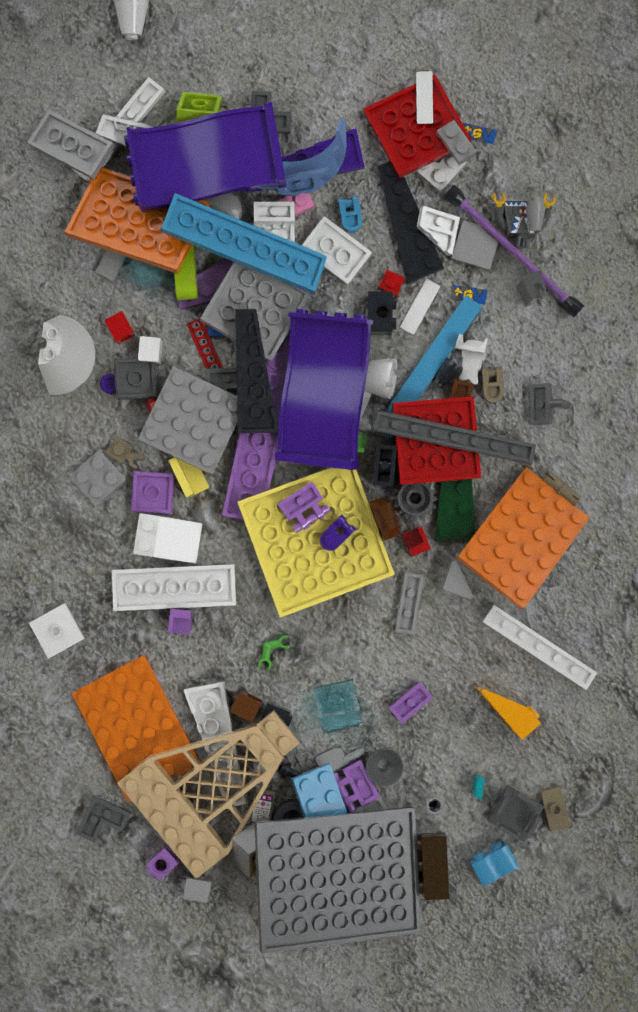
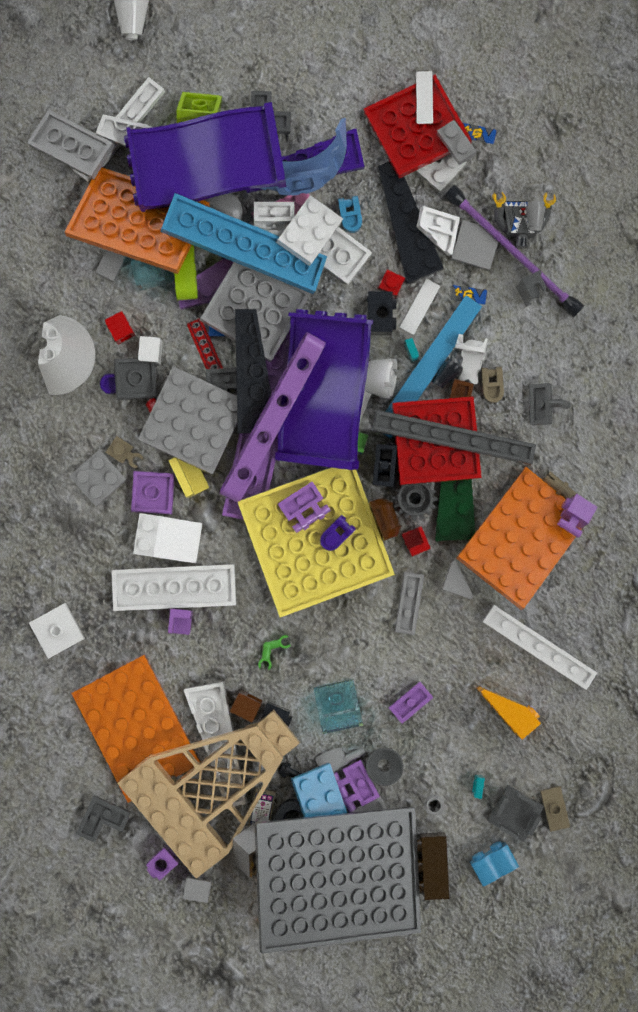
(272, 417): none -> medium lavender beam
(309, 230): none -> white plate
(411, 349): none -> teal tile
(577, 513): none -> medium lavender brick

